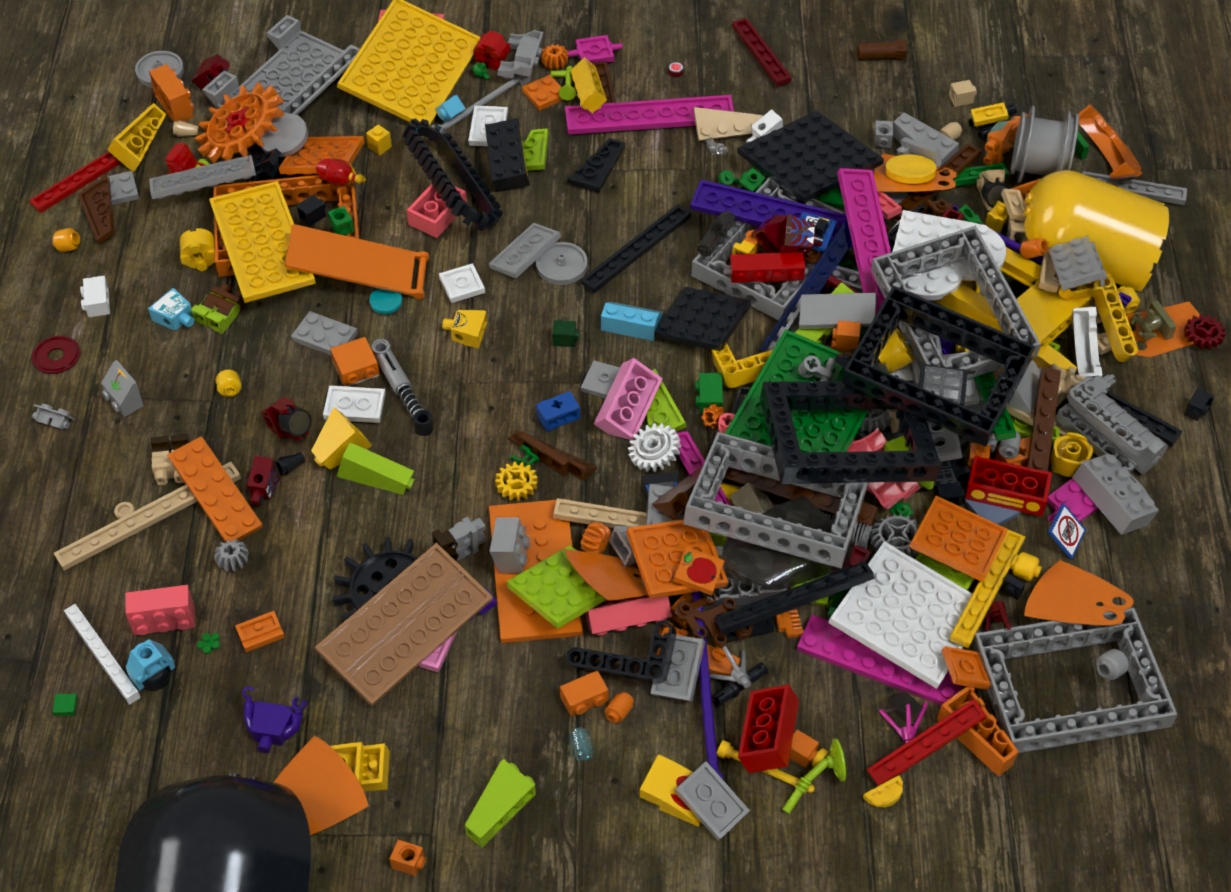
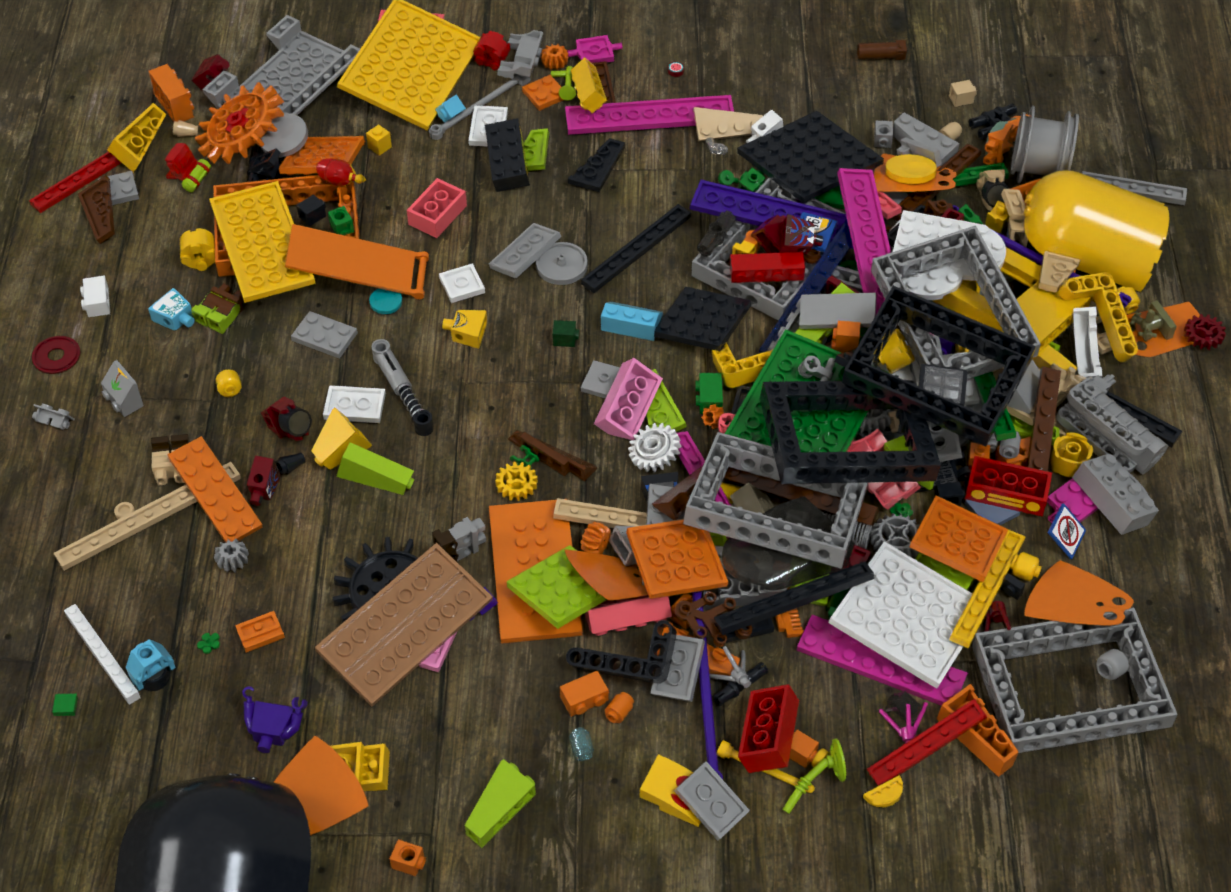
(66, 240): light orange head -> none
(154, 60): light grey piece -> none
(160, 610): coral brick -> none
(201, 177): light grey plate -> none
(354, 362): orange piece -> none
(443, 183): black piece -> none
(481, 70): green piece -> none
(509, 545): light grey brick -> none
(558, 411): blue brick -> none
(698, 570): tile -> none
(761, 52): dark red plate -> none
(821, 227): black axle -> none
(966, 668): orange tile -> none
(989, 114): yellow plate -> none
(1034, 248): orange brick -> none
(1077, 263): light grey bracket -> none
(1081, 147): green tile -> none
(1110, 144): orange windscreen -> none
(1199, 404): black brick -> none

